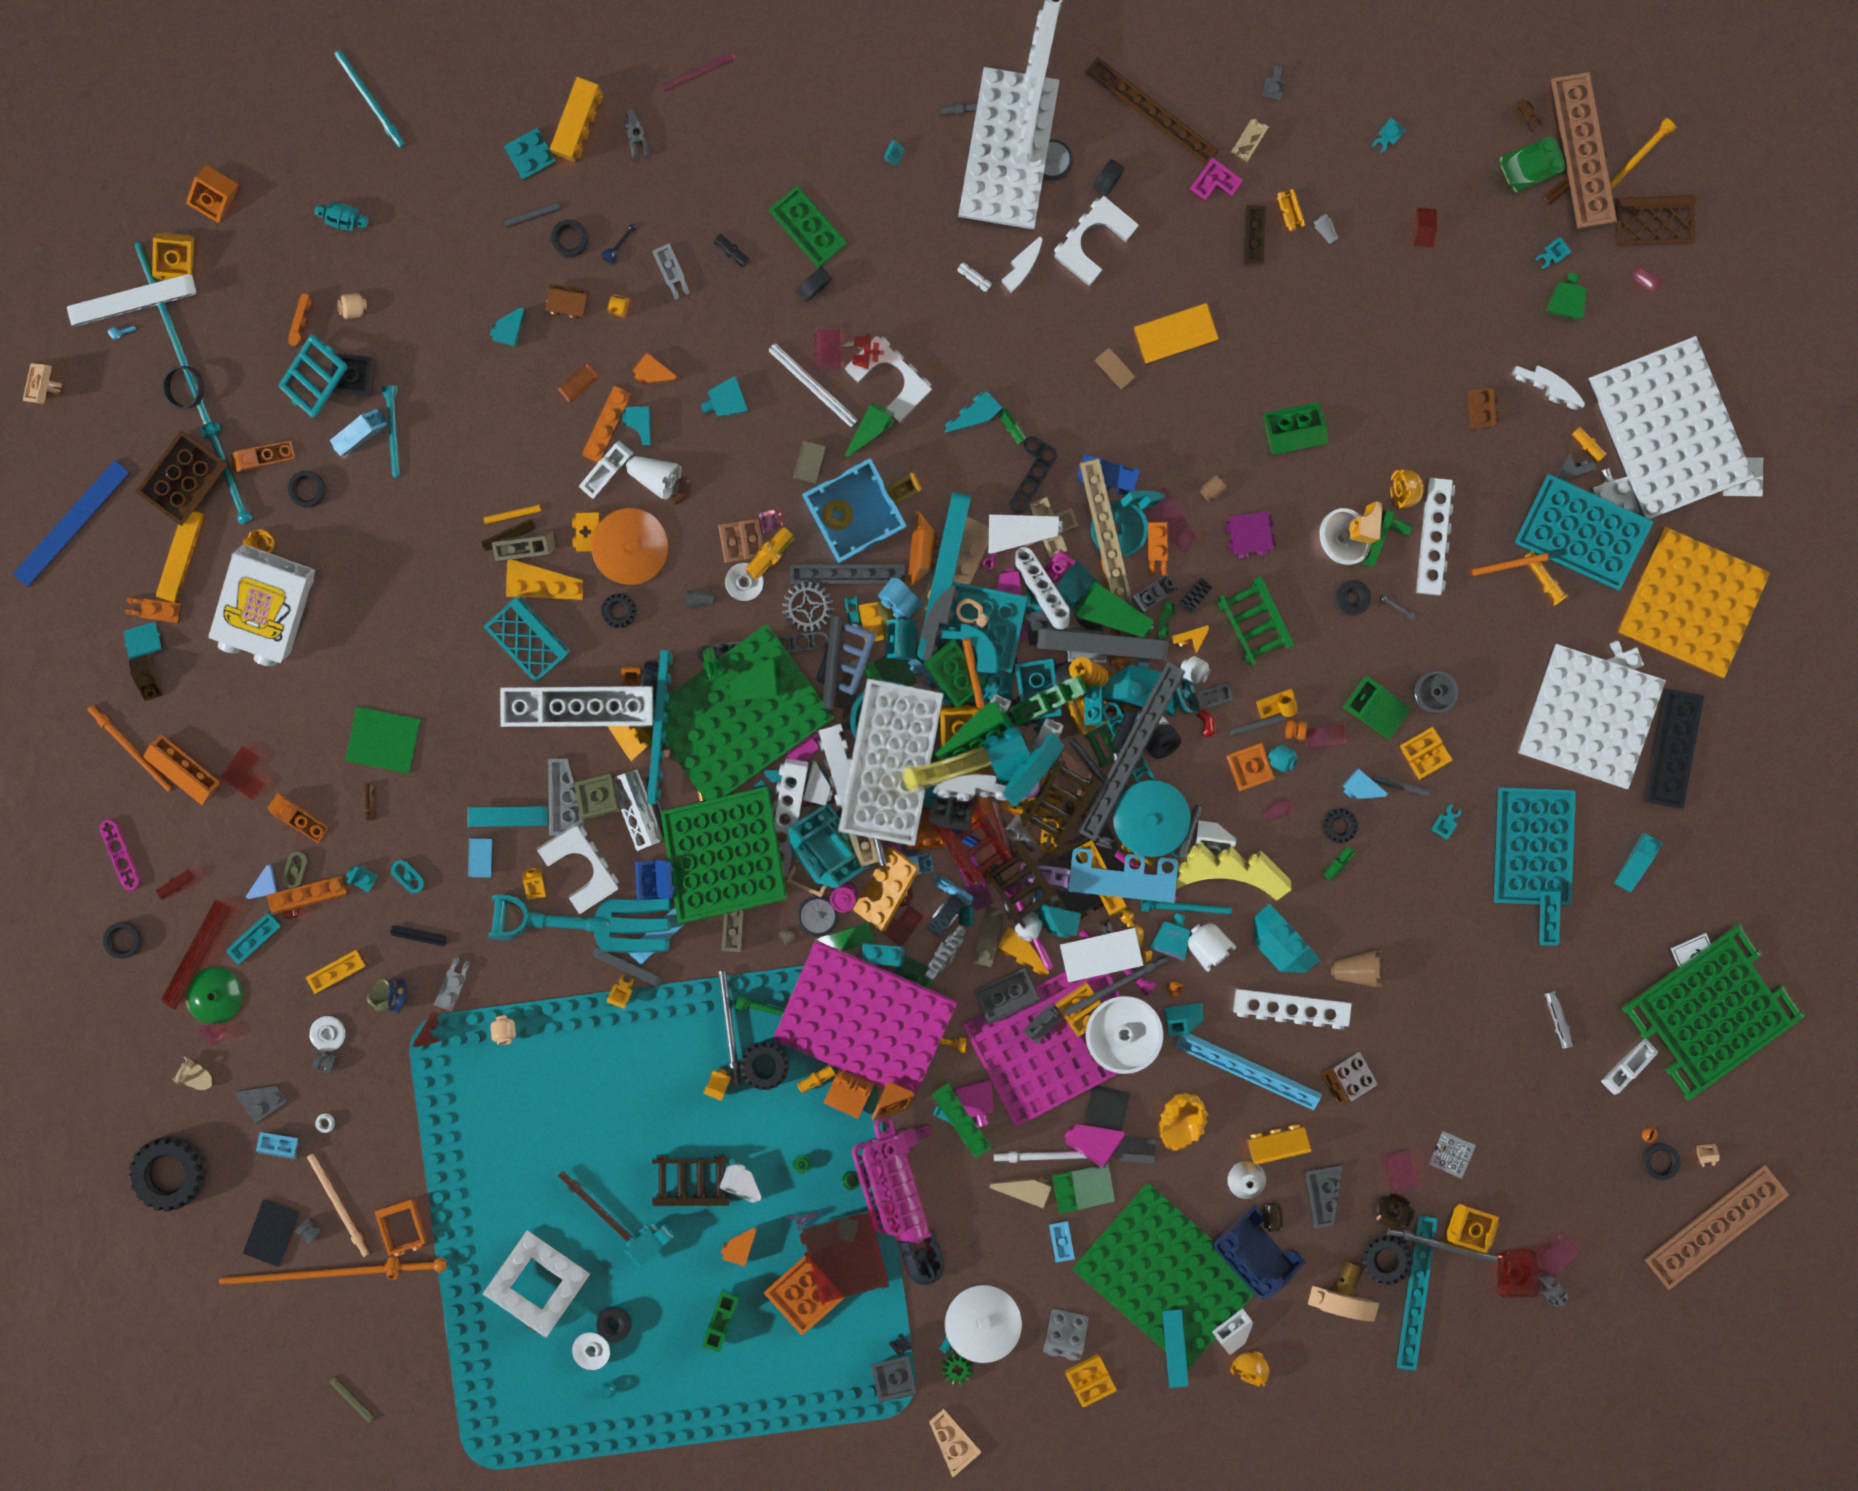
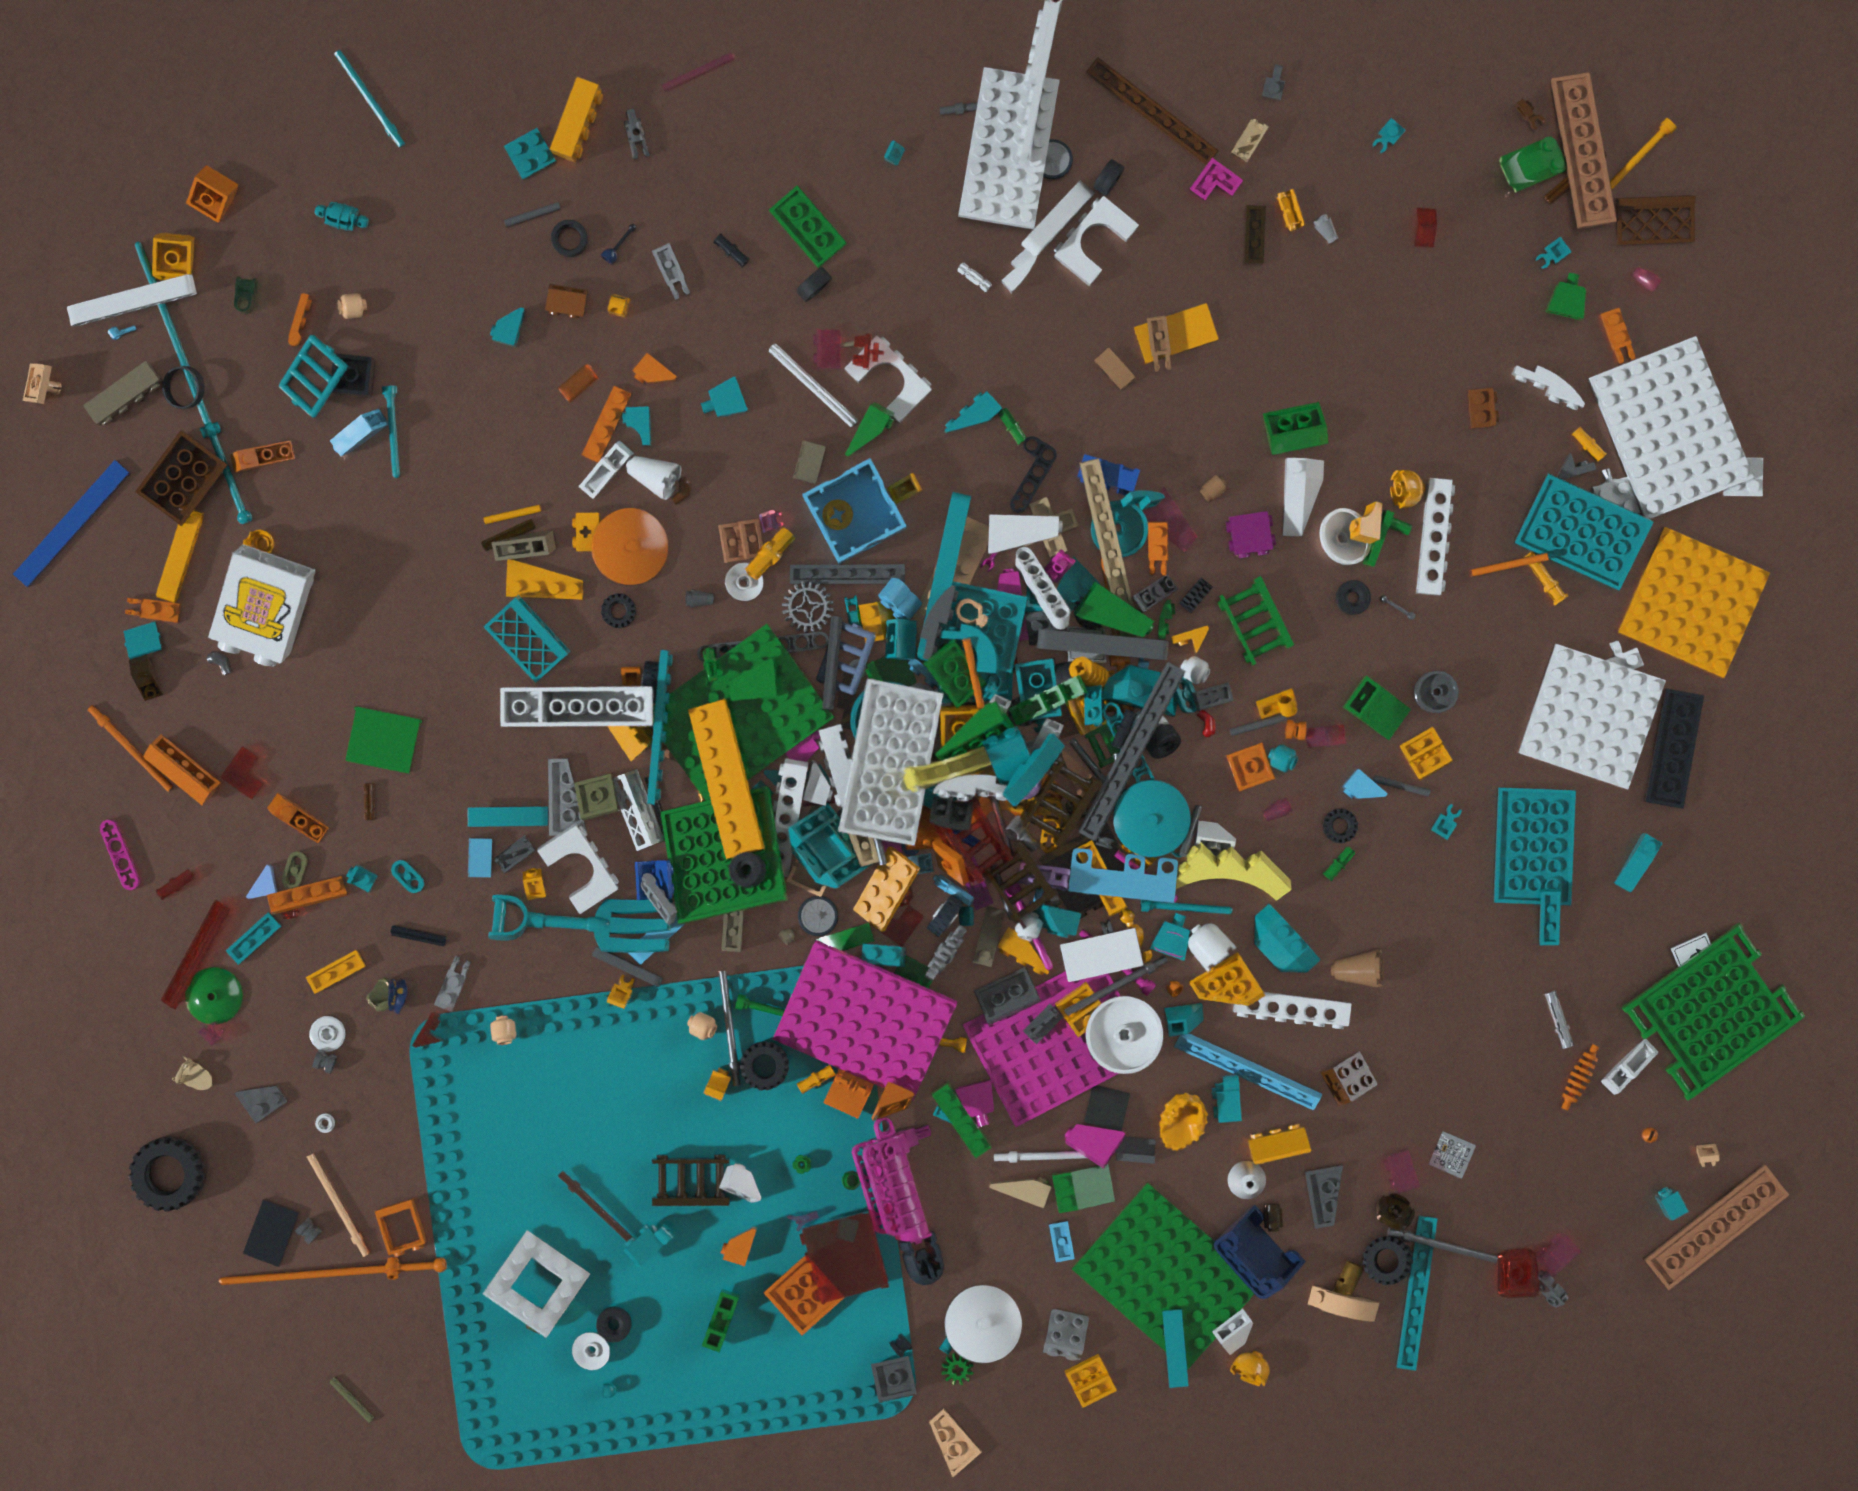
(107, 940): black tyre -> none
(123, 393): none -> dark tan brick
(219, 659): none -> flat silver arm
(245, 293): none -> clear green piece
(277, 1145): medium azure hinge -> none
(309, 503): black tyre -> none
(515, 854): none -> dark grey hinge
(658, 898): none -> light grey hinge
(702, 1026): none -> light nougat head
(726, 778): none -> light orange plate
(739, 862): none -> black tyre
(844, 897): dark pink hose -> none
(922, 550): orange wedge -> none
(950, 862): none -> orange plate
(1057, 218): none -> white beam
(1159, 340): none -> medium nougat hinge
(1227, 1100): none -> teal hinge
(1228, 983): none -> light orange plate
(1301, 489): none -> white wedge
(1472, 1228): light orange slope -> none
(1580, 1077): none -> orange piece
(1617, 333): none -> orange hinge
(1671, 1203): none -> teal brick
(1675, 1158): black tyre -> none

